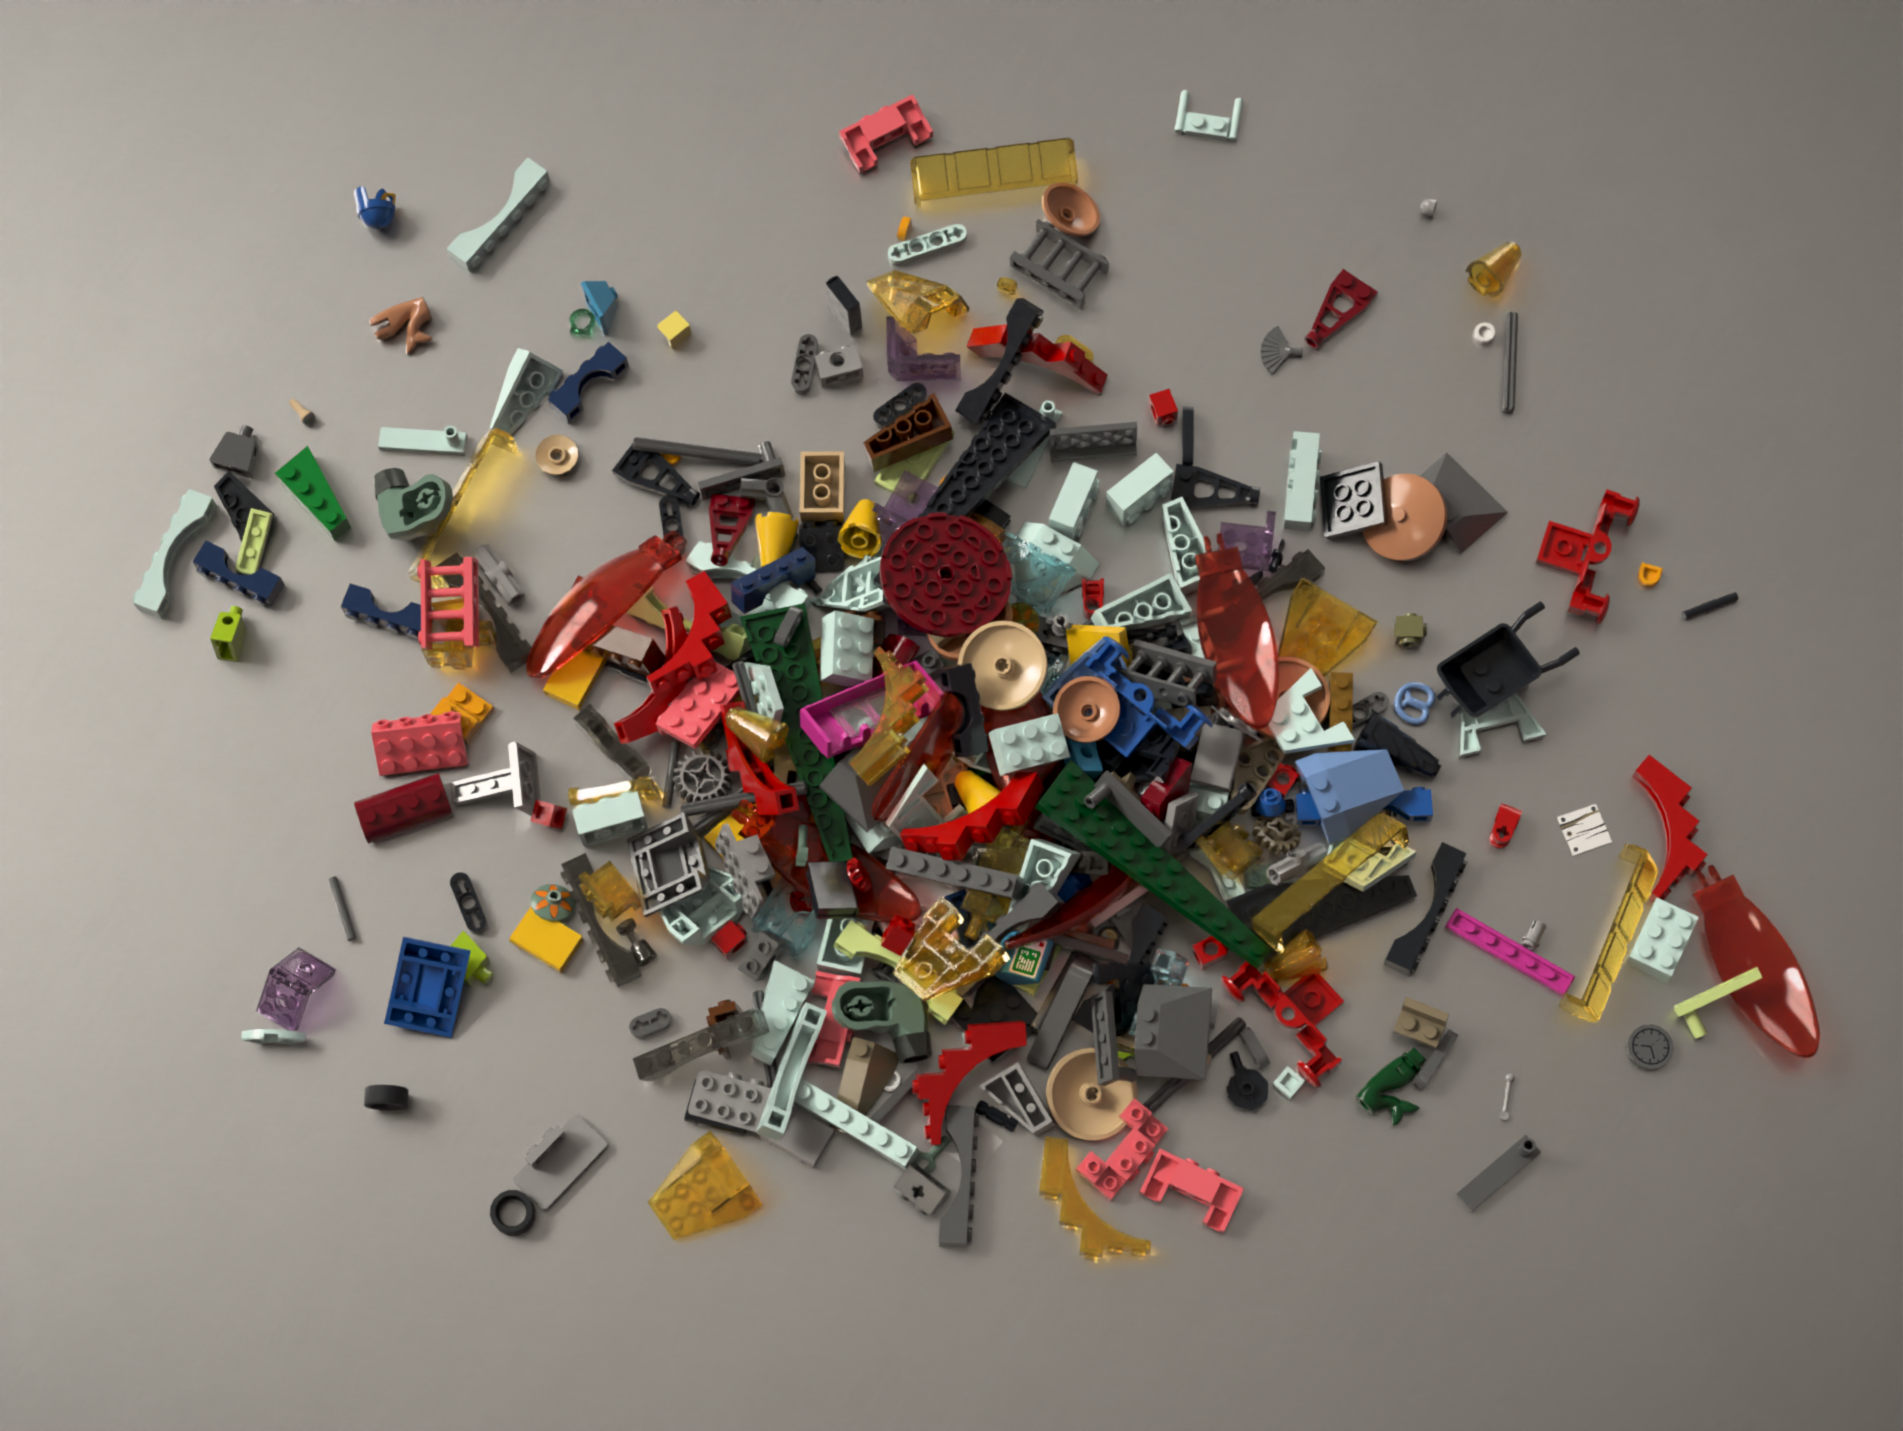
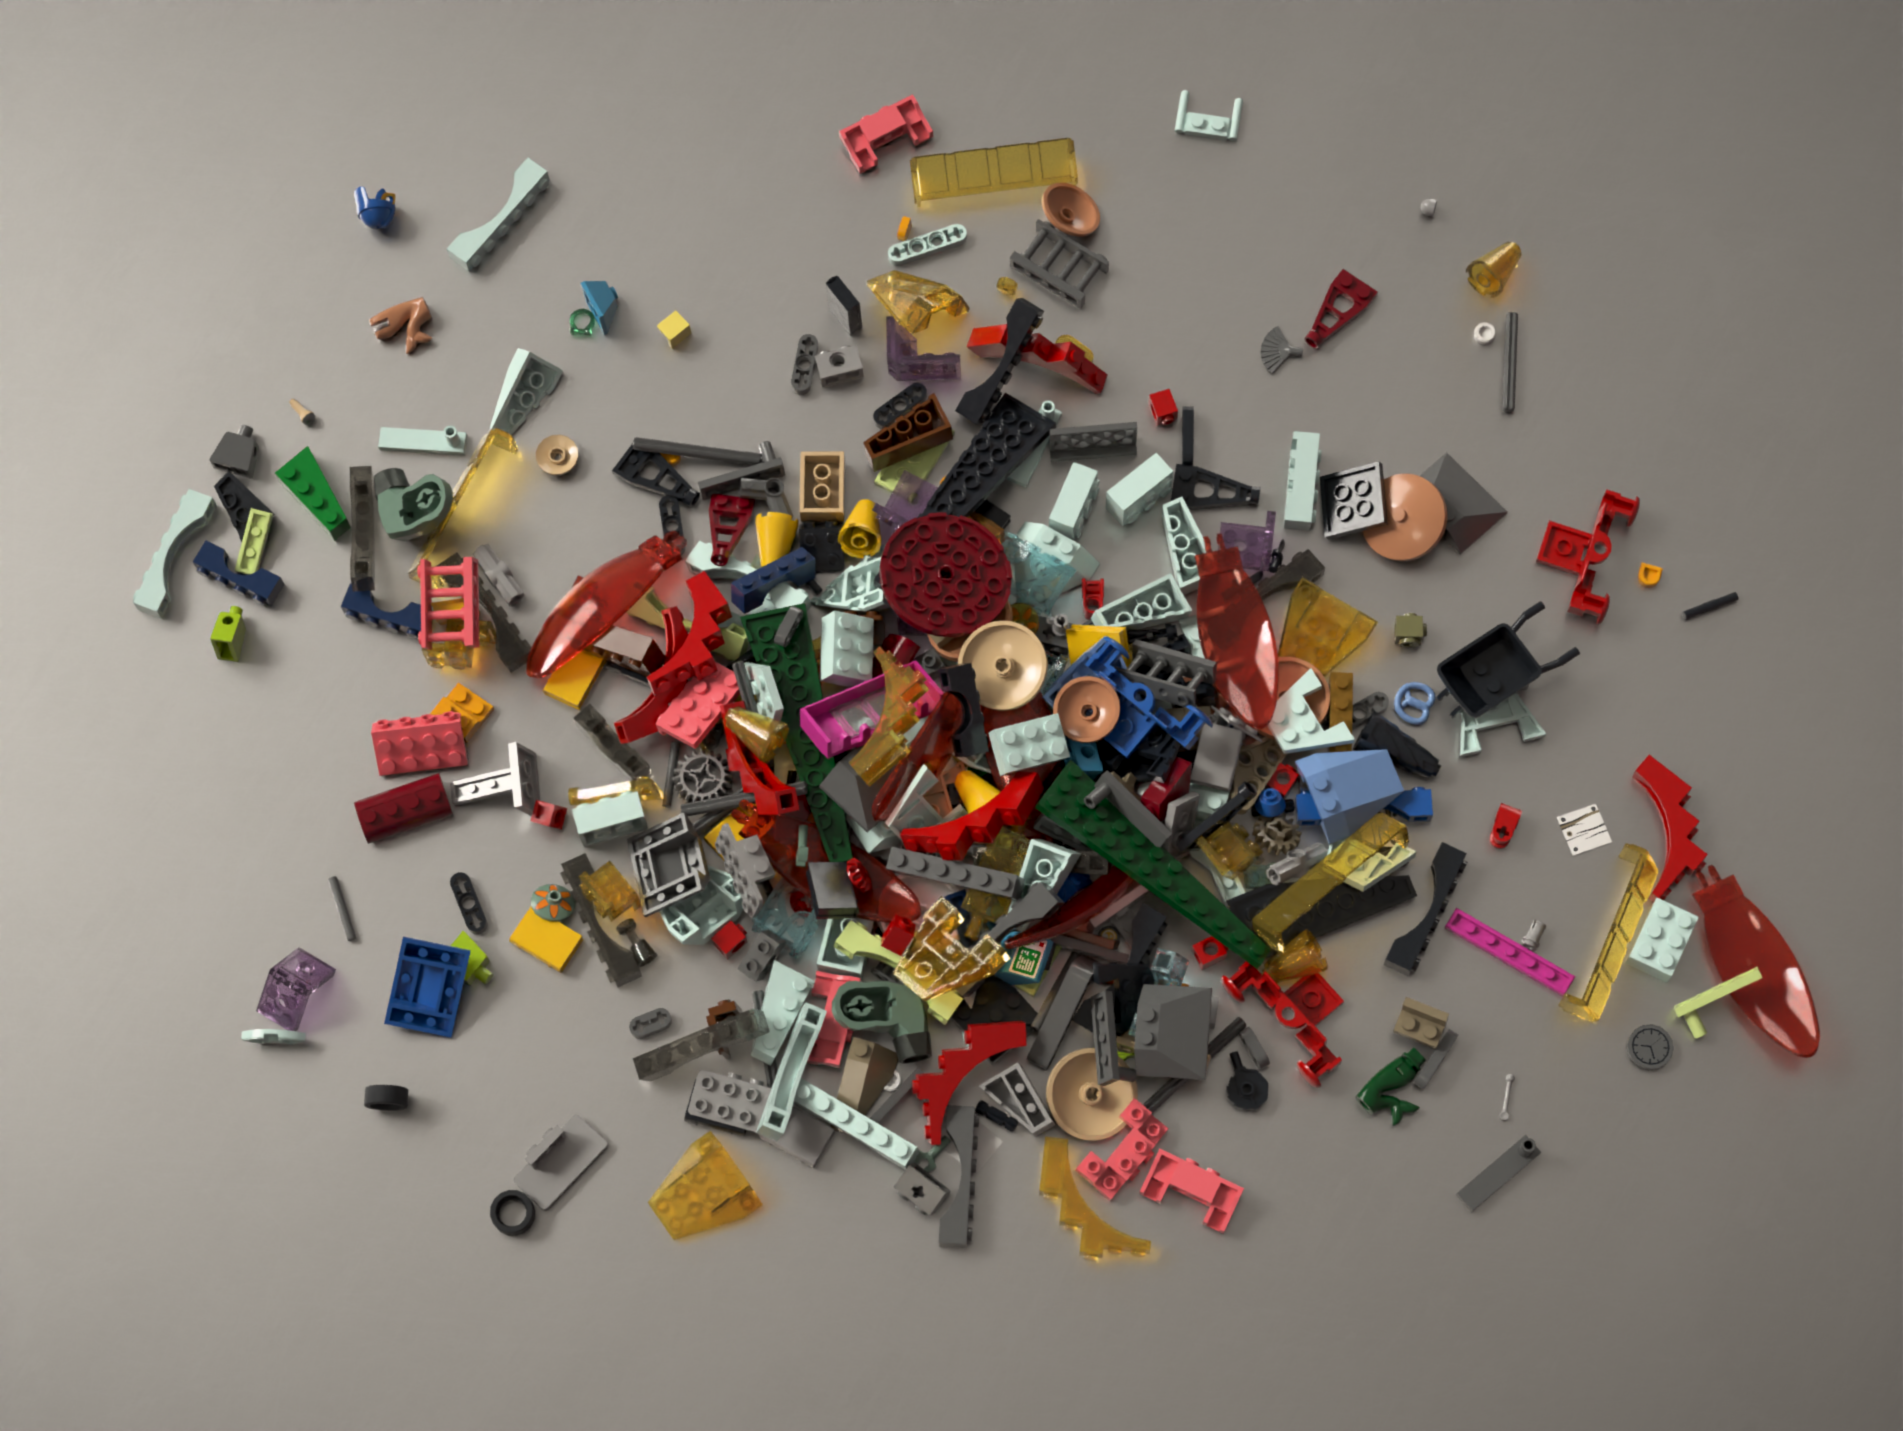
(363, 533): none -> clear smoke arch
(606, 363): dark blue arch -> none
(1288, 1082): light aqua plate -> none

